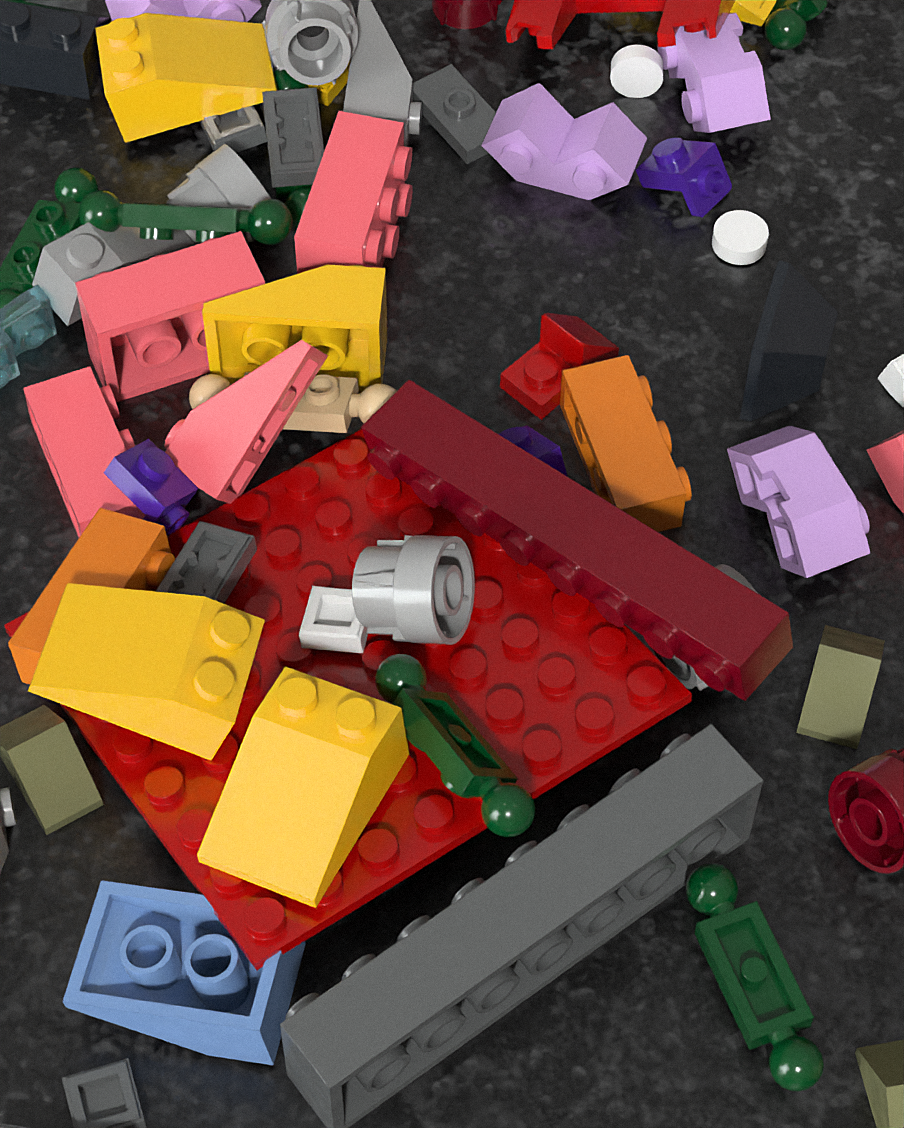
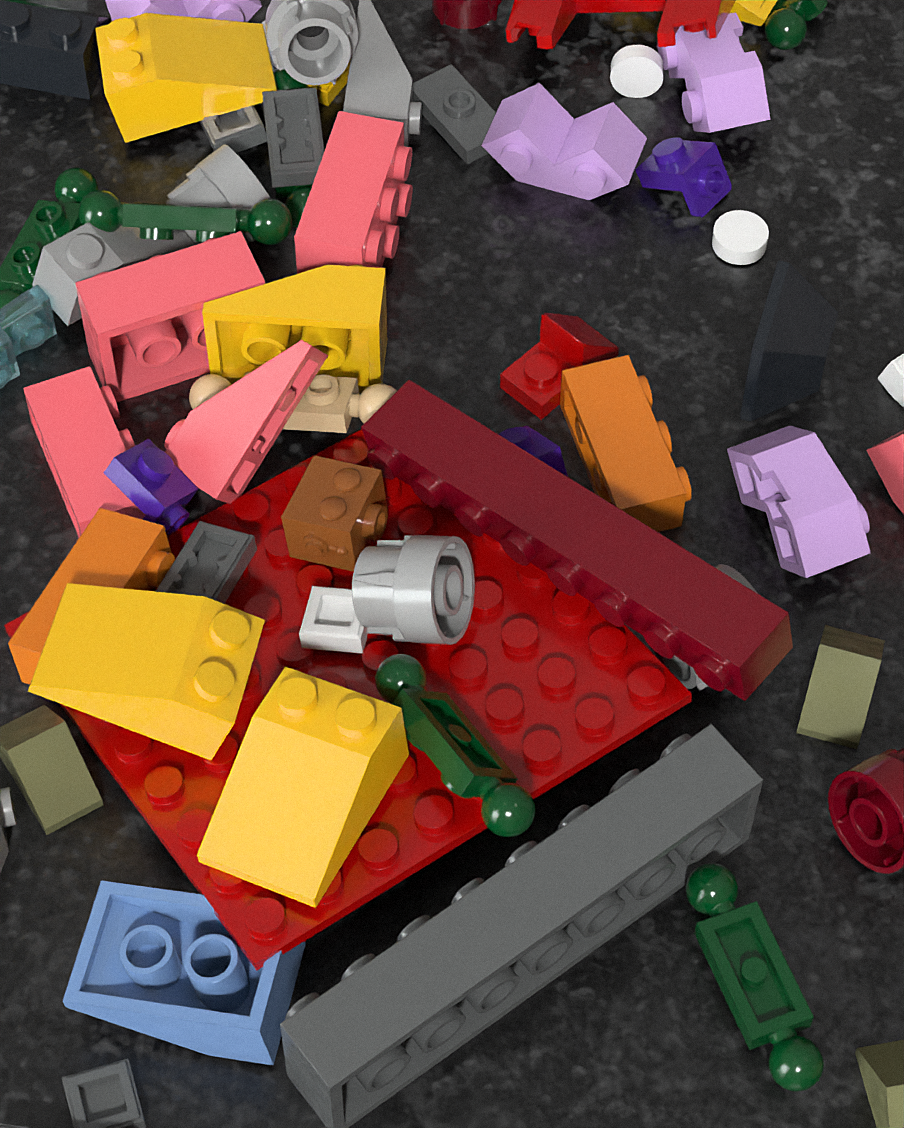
(335, 513): none -> dark orange head

